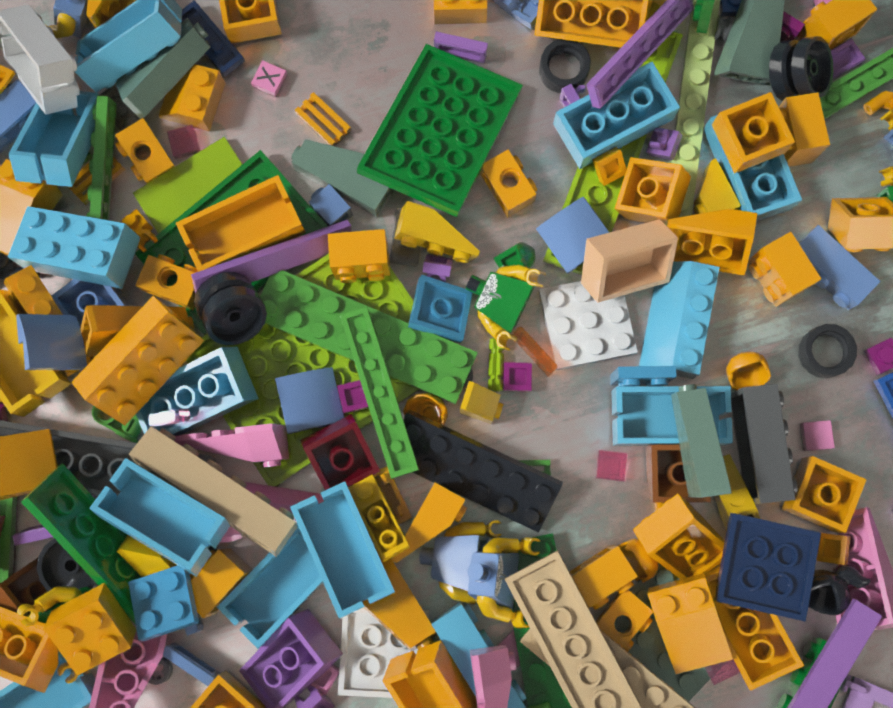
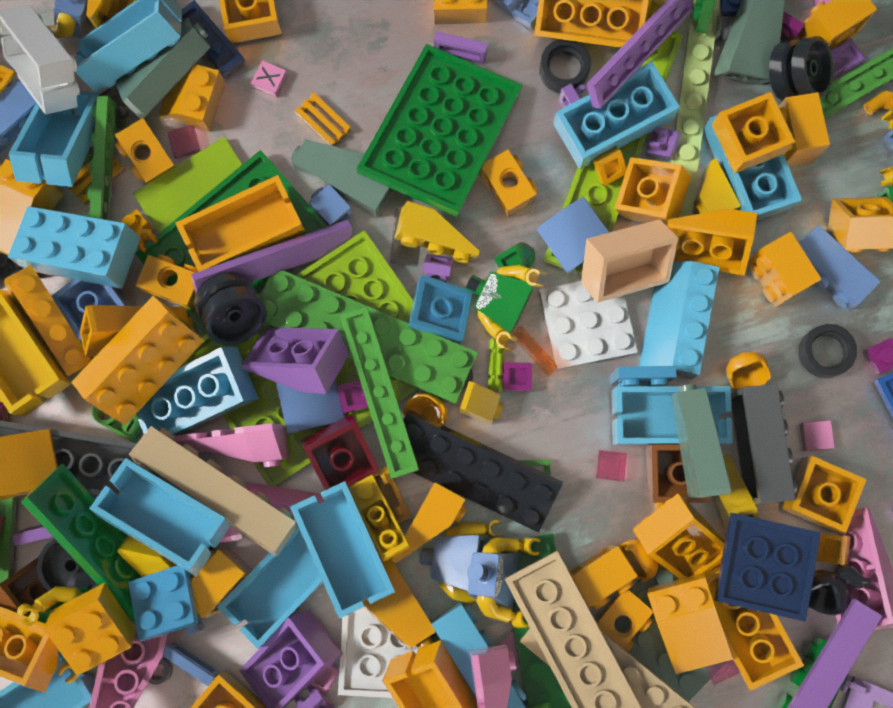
(51, 342): medium blue slope -> none
(169, 417): tile -> none
(298, 357): none -> medium lavender slope
(359, 255): light orange brick -> none

